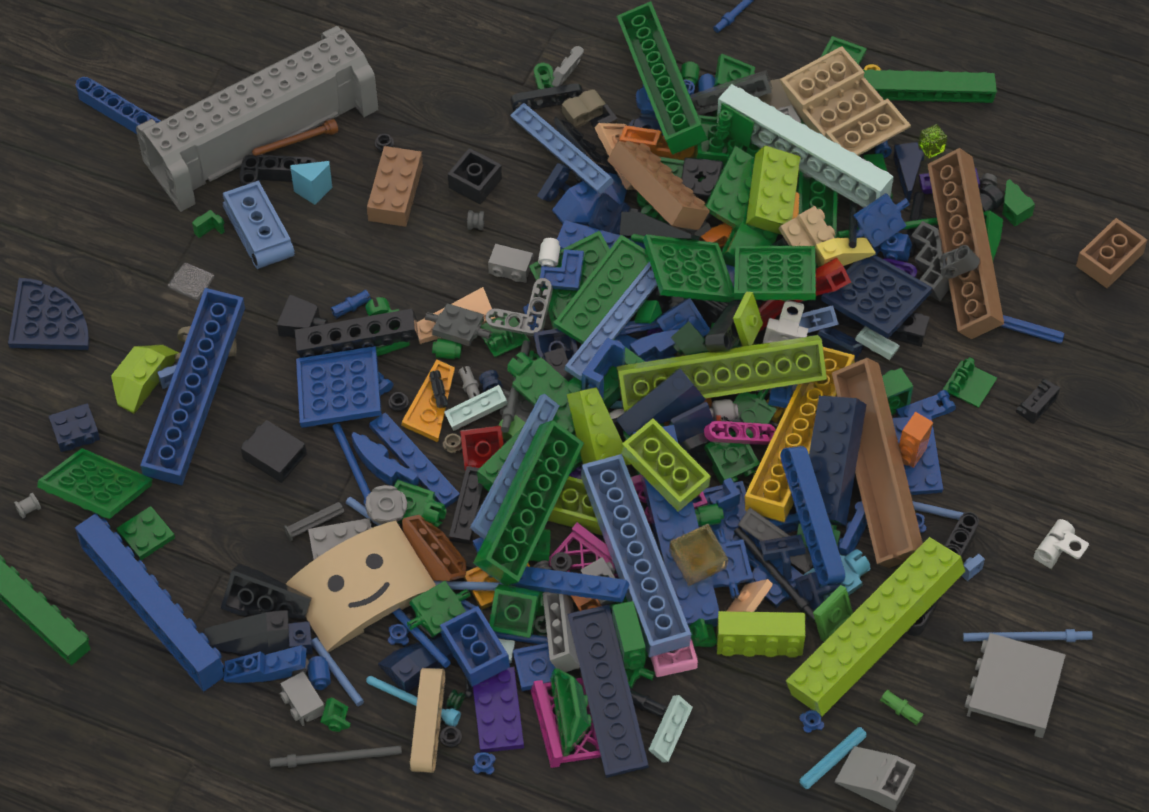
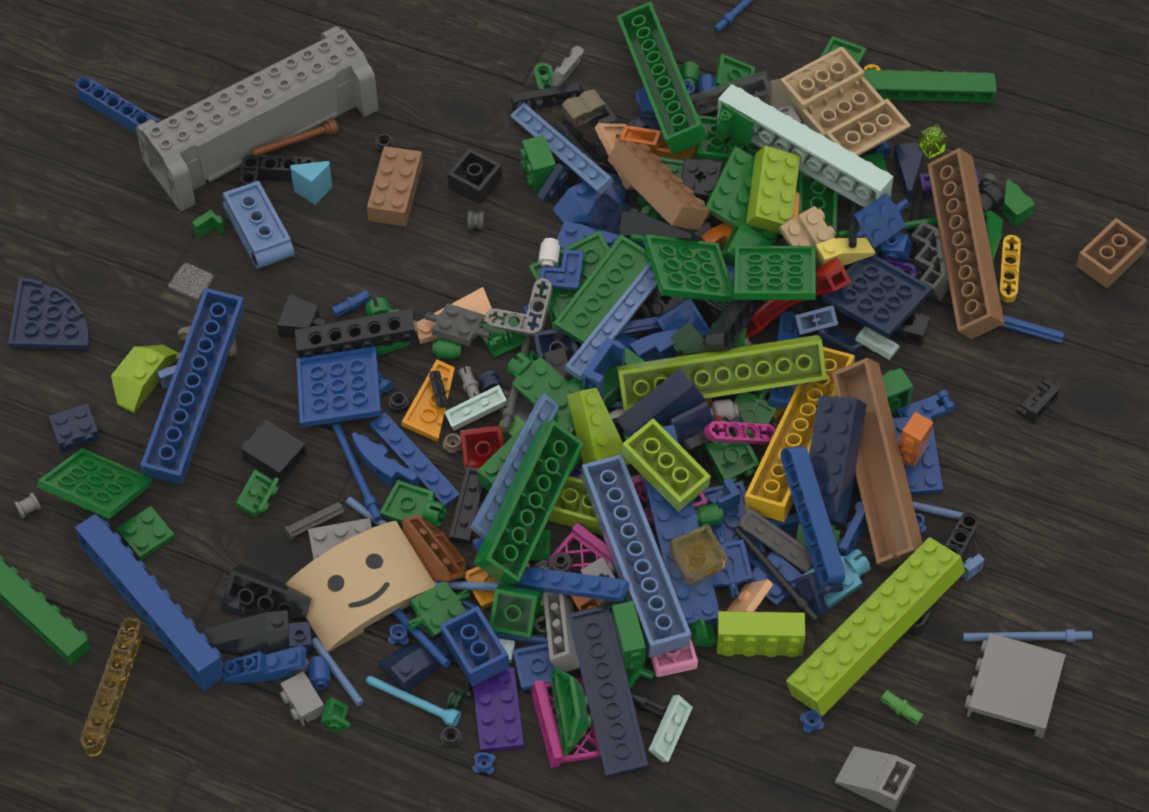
(111, 695): none -> clear yellow beam
(256, 493): none -> green bracket
(293, 760): dark grey bar -> none
(386, 504): light grey tile -> none
(427, 720): tan beam -> none
(510, 263): light grey hinge -> none
(536, 161): none -> green brick
(648, 312): green slope -> none
(747, 319): lime plate -> none
(783, 548): dark blue plate -> none
(787, 326): white piece -> none
(832, 758): medium azure axle -> none
(833, 613): bright green plate -> none
(960, 261): dark grey piece -> none
(970, 383): green hinge -> none
(1007, 268): none -> yellow beam
(1058, 541): white piece -> none

